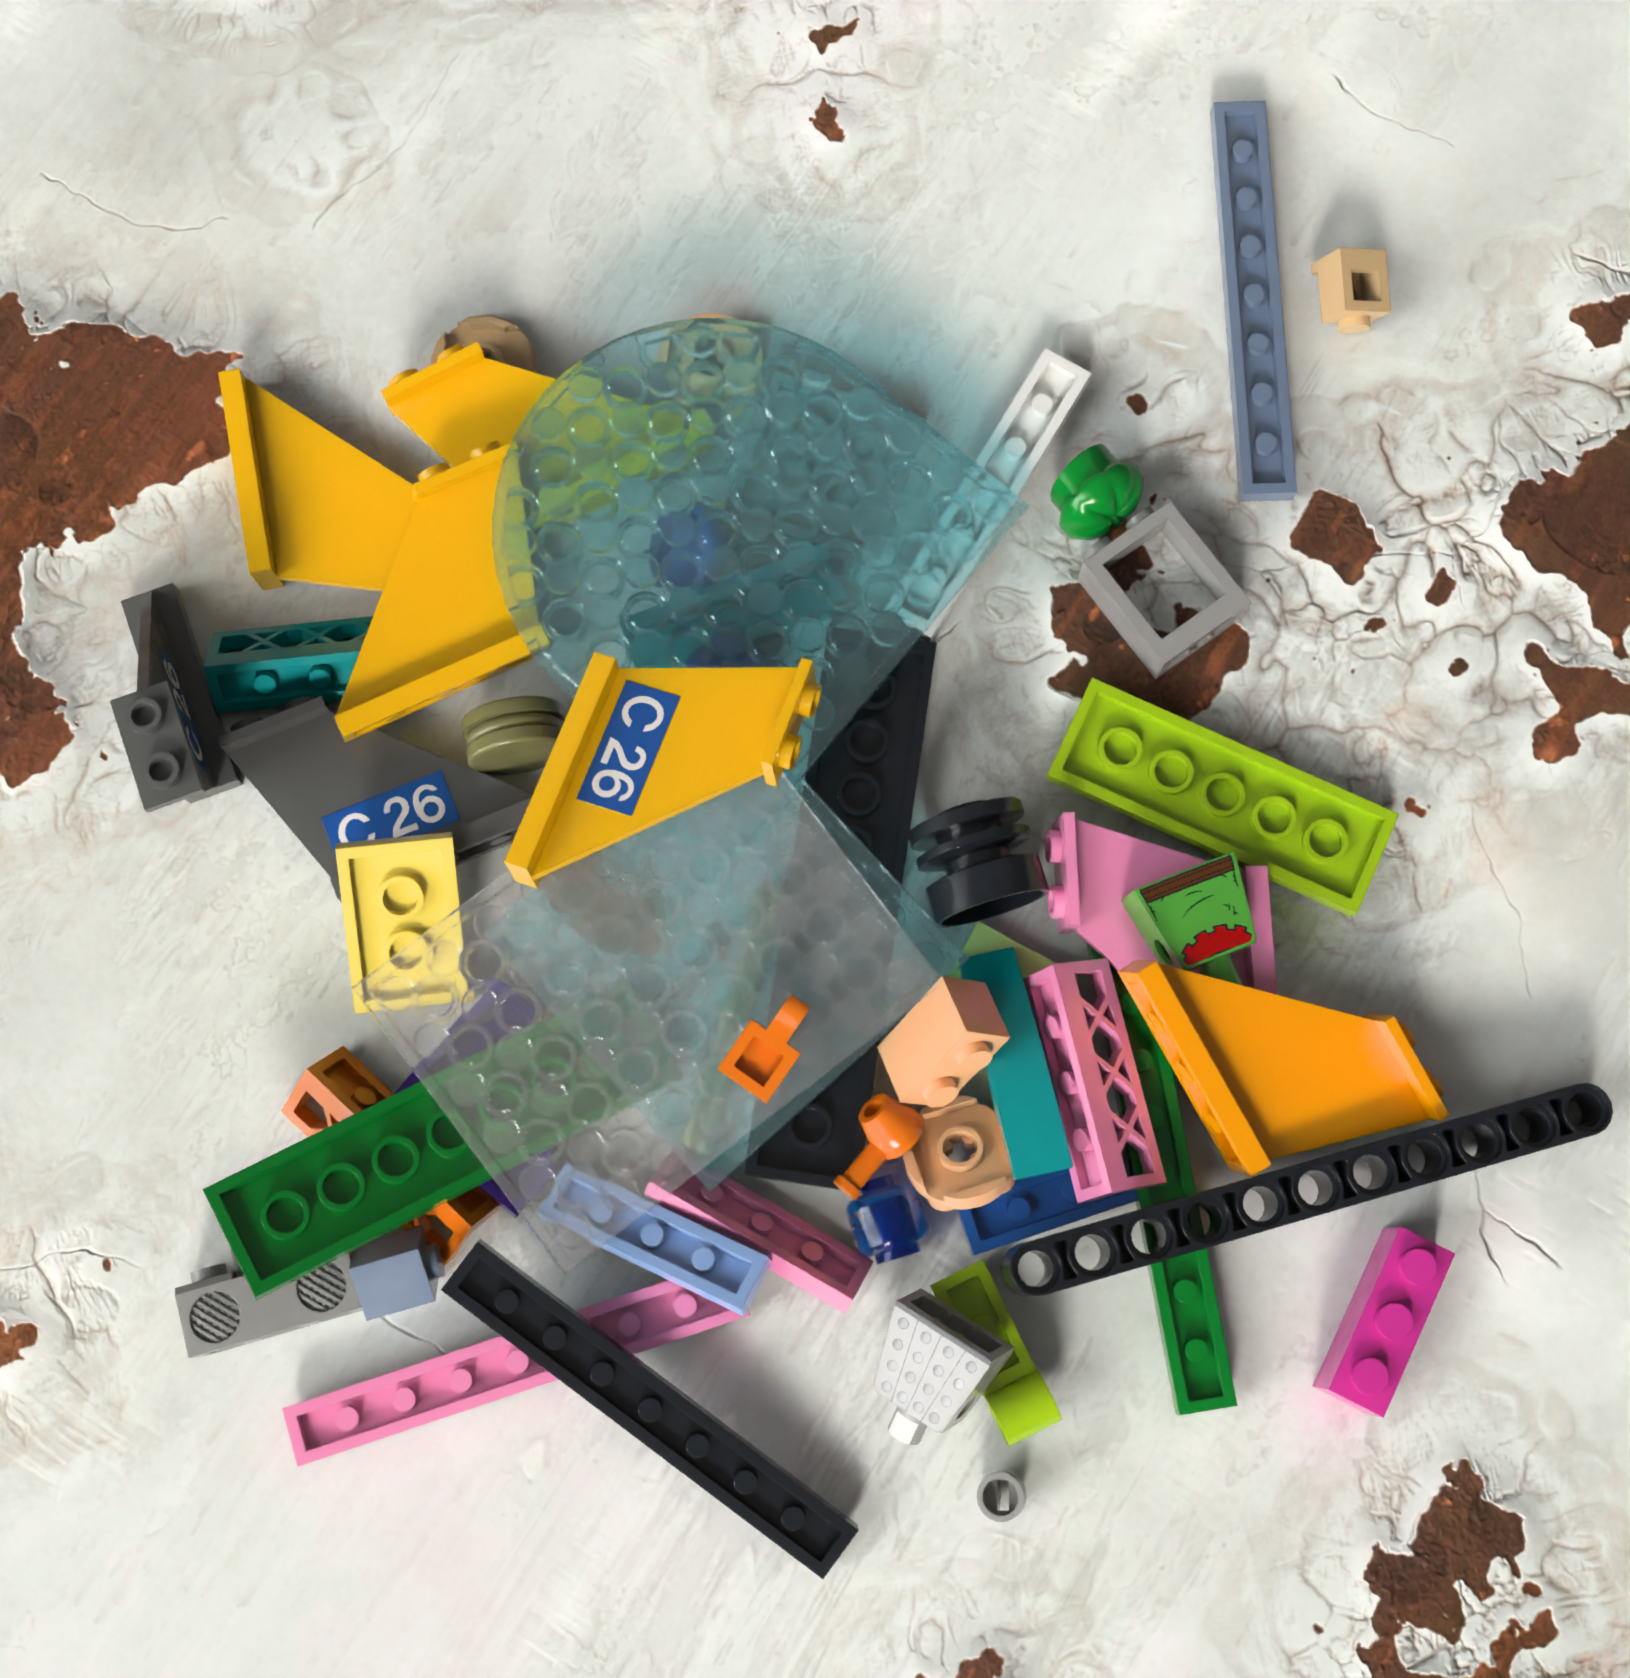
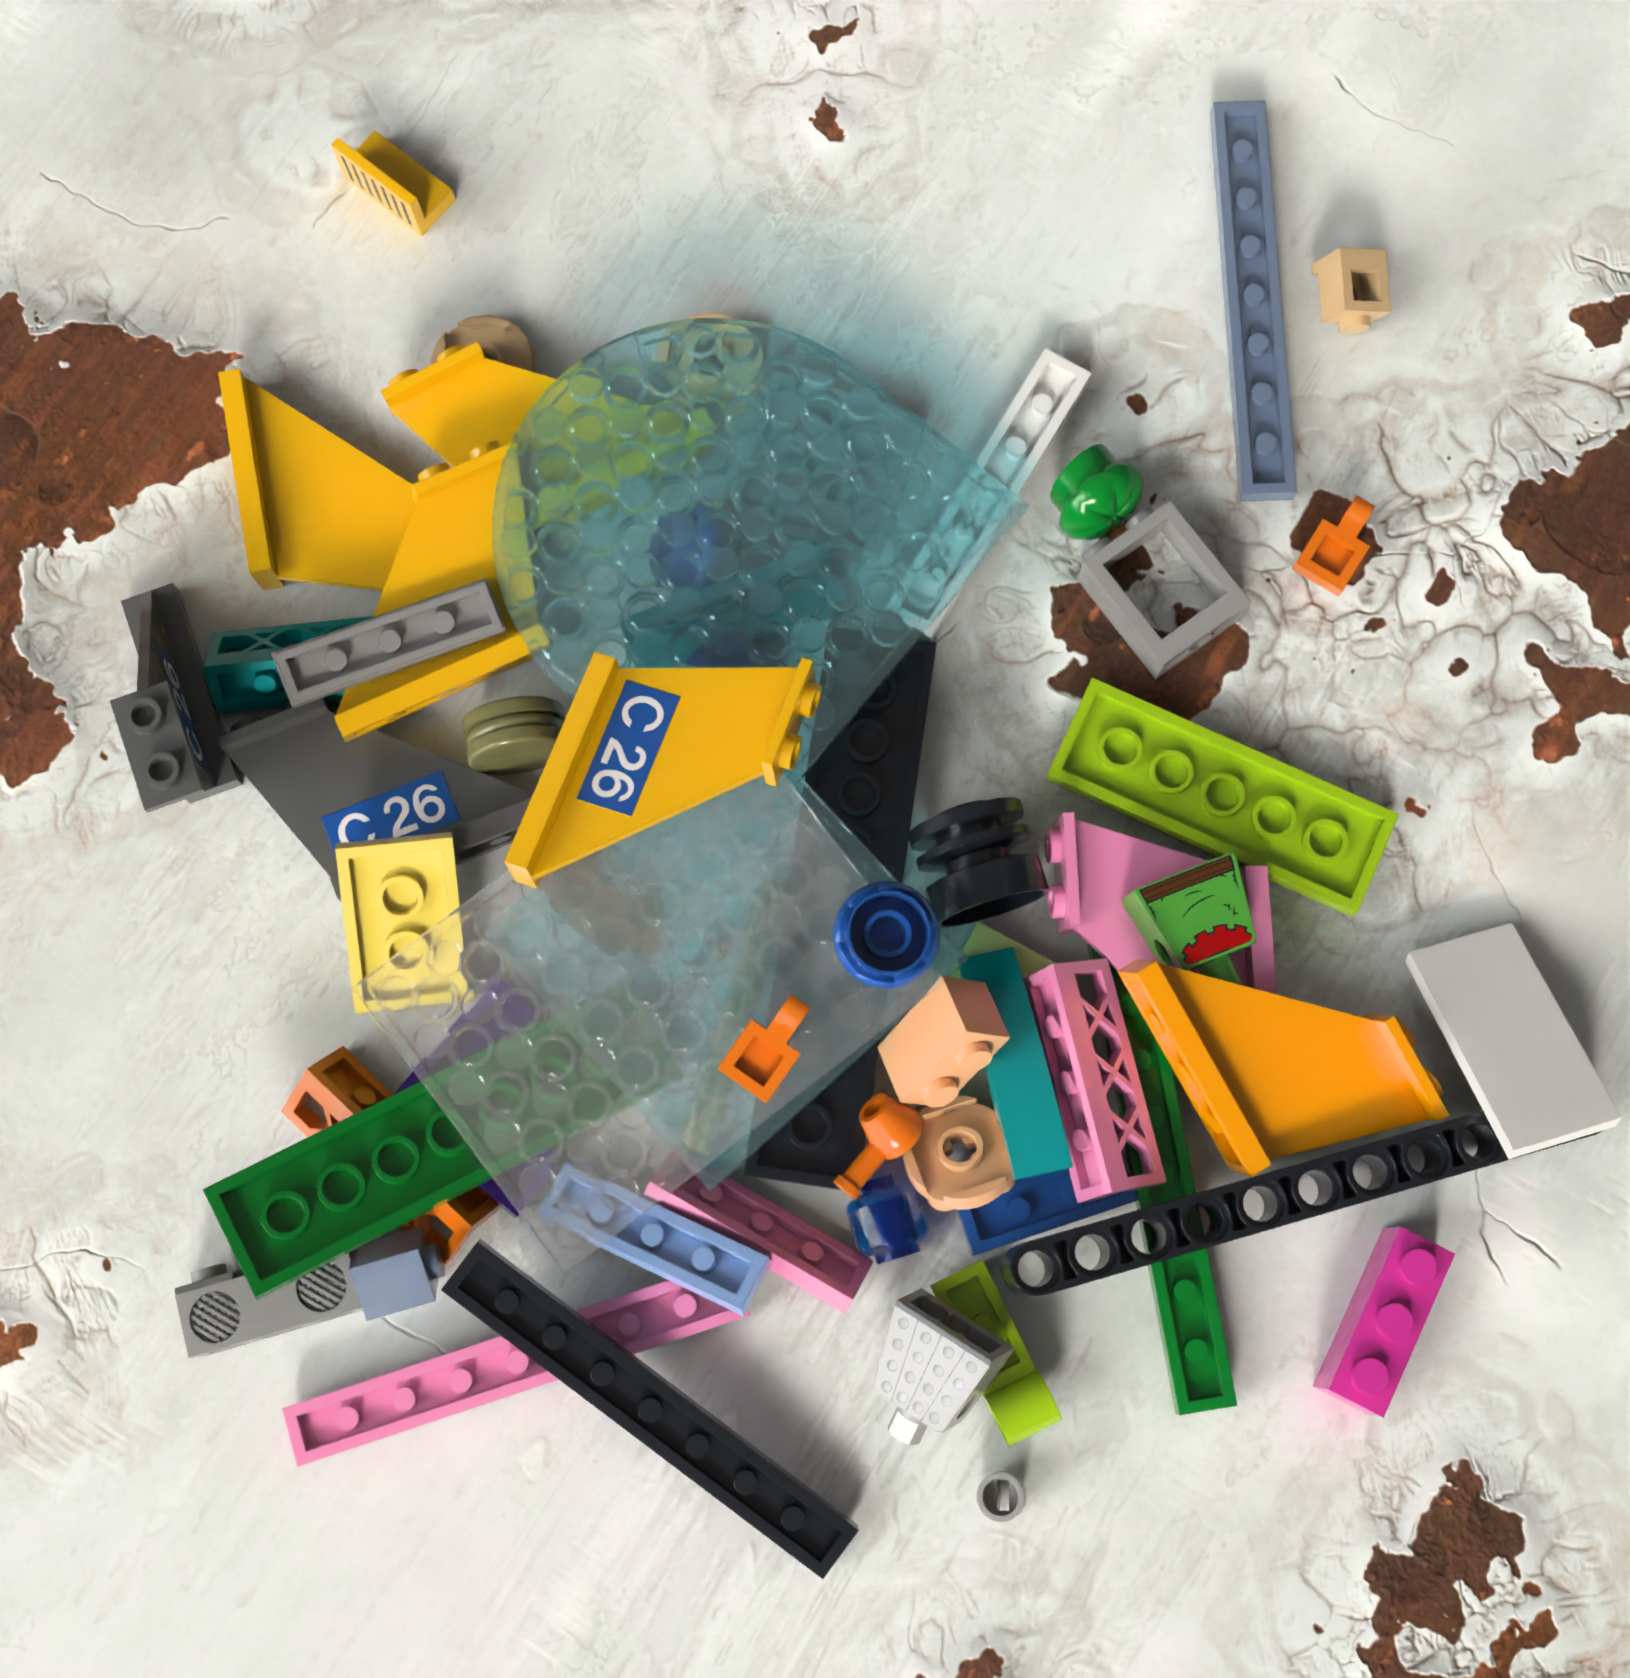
(388, 643): none -> light grey tile
(395, 181): none -> yellow panel
(886, 934): none -> blue piece
(1334, 550): none -> orange plate
(1512, 1040): none -> white tile

